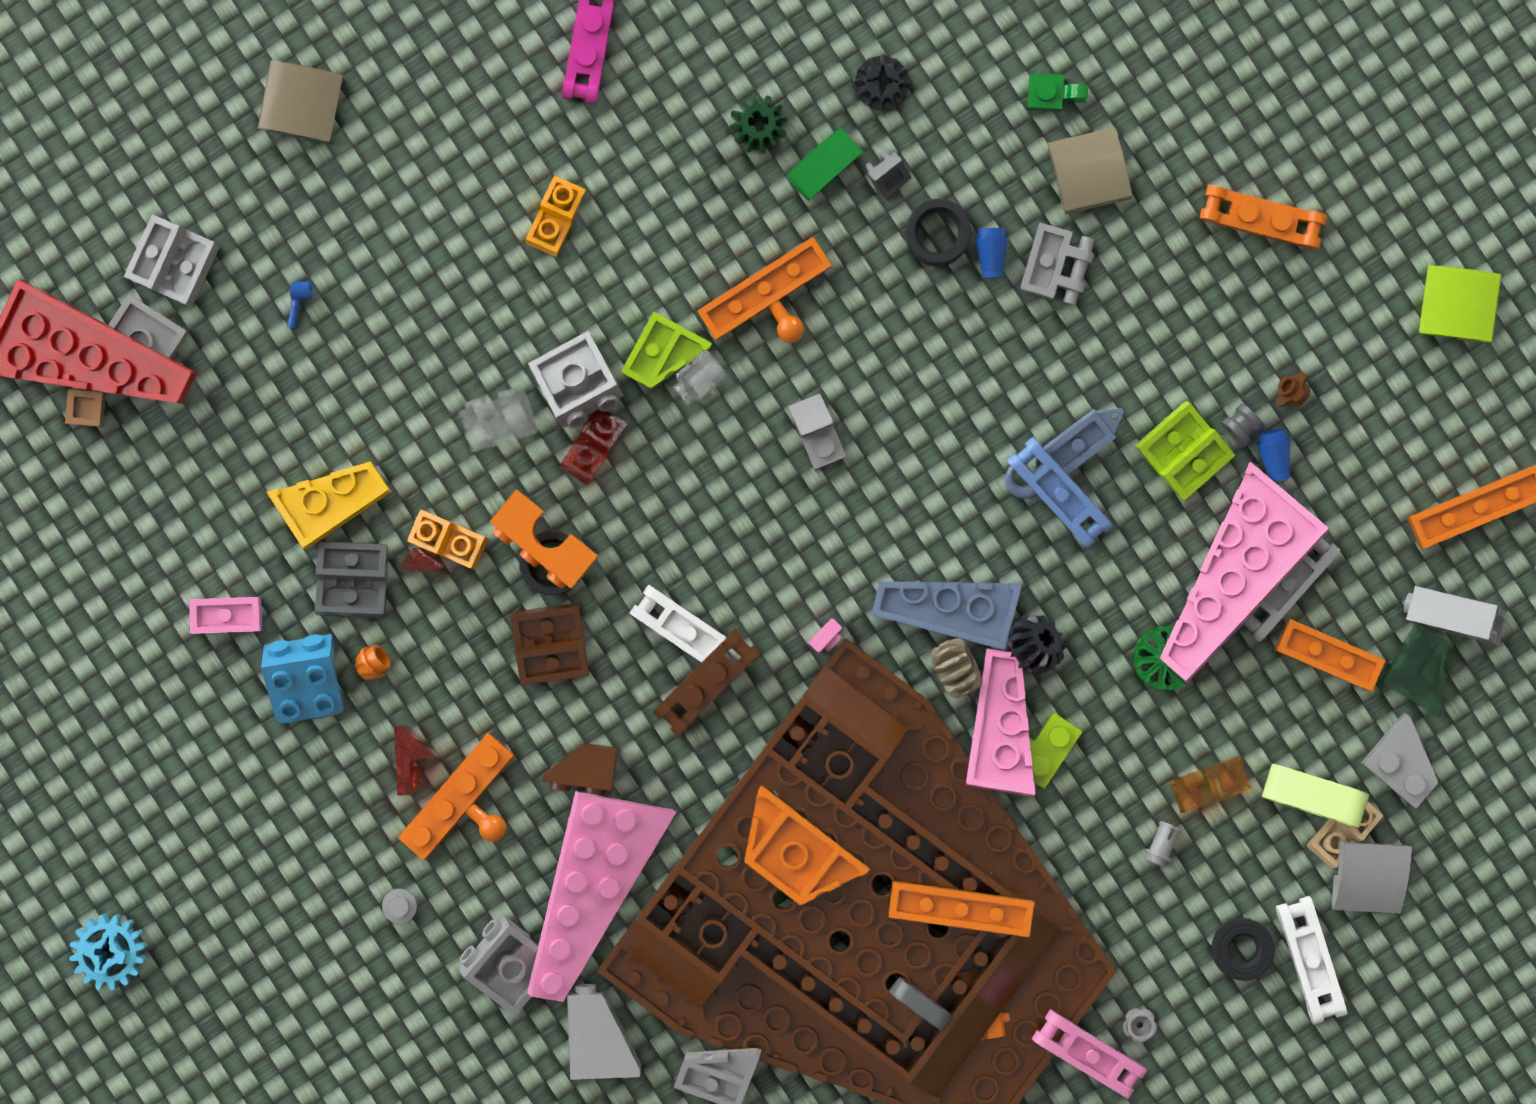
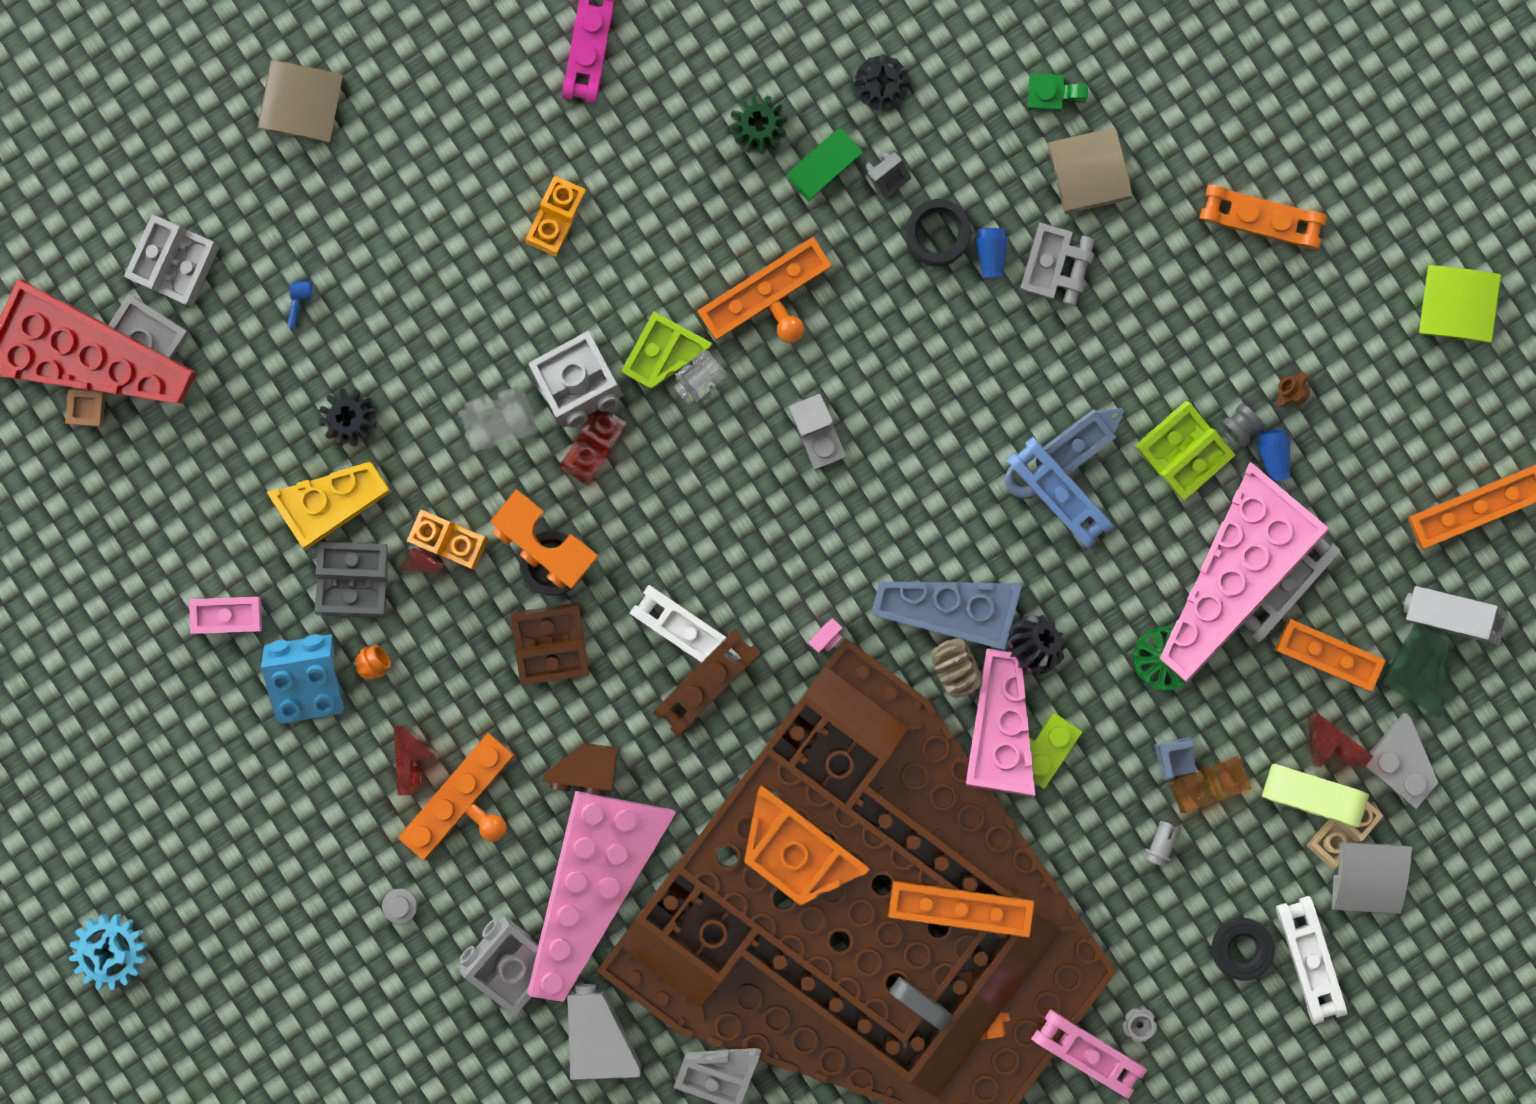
(357, 424): none -> black gear
(1175, 757): none -> sand blue panel
(1327, 737): none -> clear red slope

